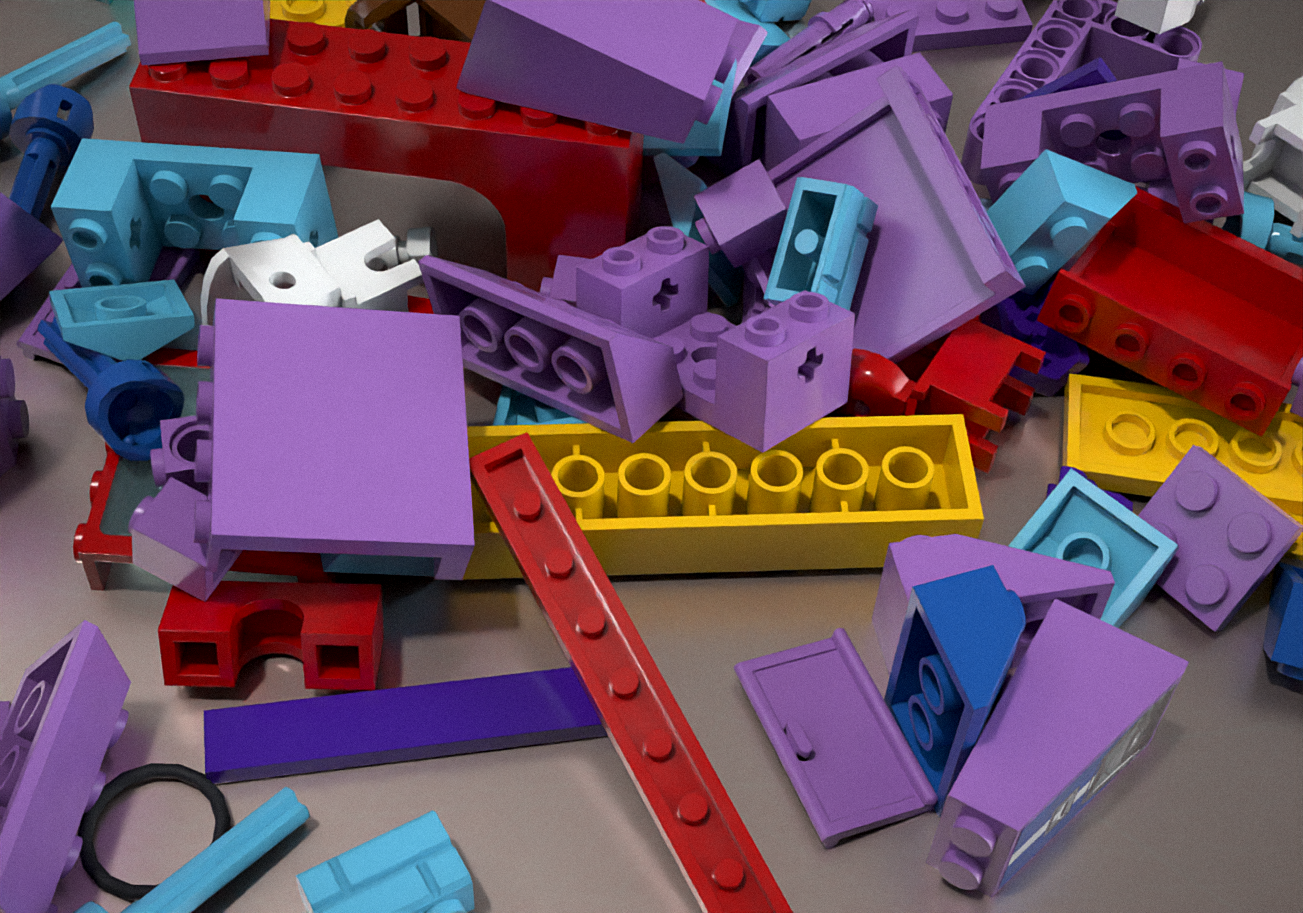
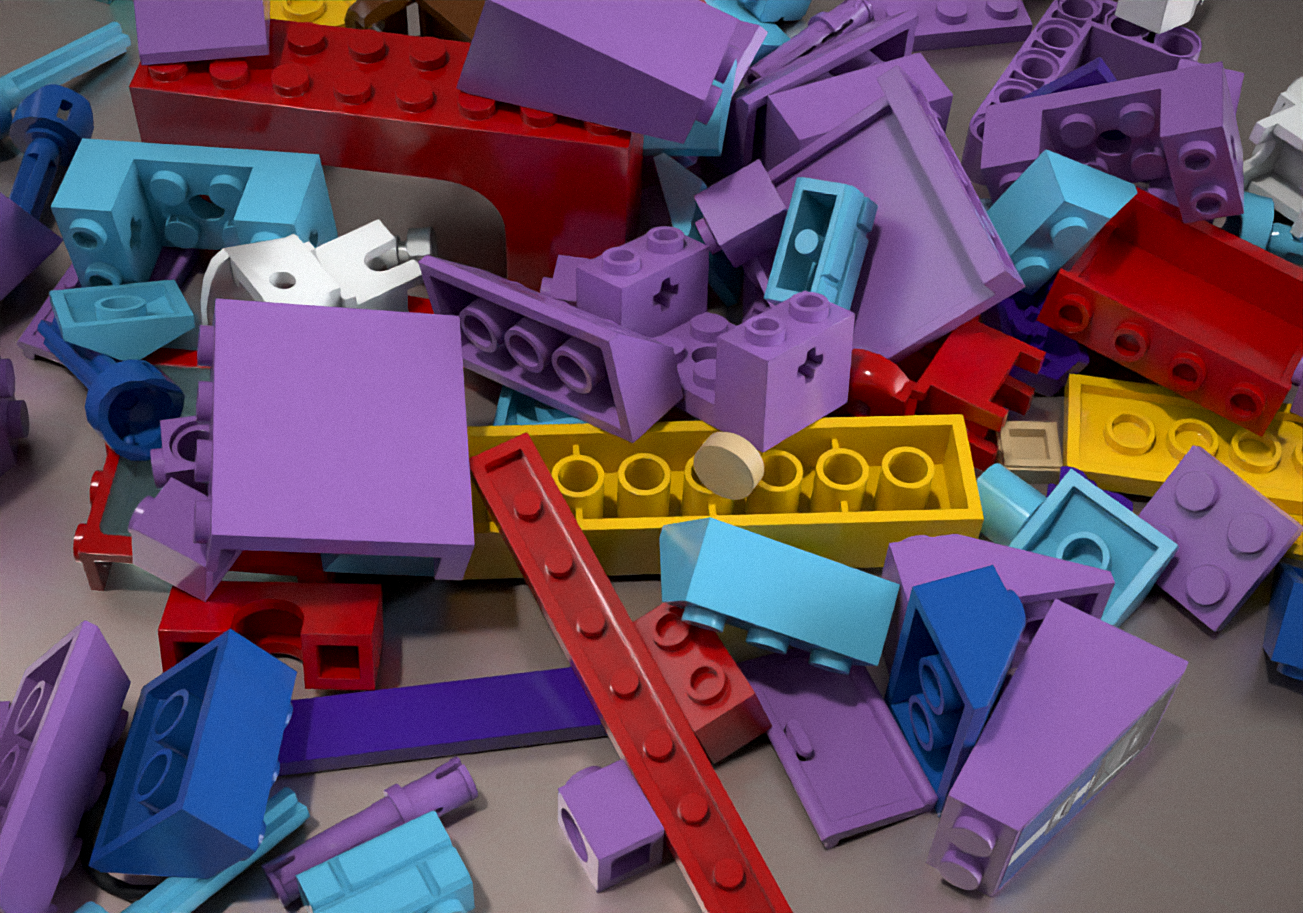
(198, 764): none -> blue slope
(438, 791): none -> medium lavender pin
(609, 824): none -> medium lavender brick
(703, 681): none -> red brick
(728, 465): none -> tan tile
(775, 594): none -> medium azure slope
(1006, 503): none -> medium azure brick
(1029, 450): none -> tan tile

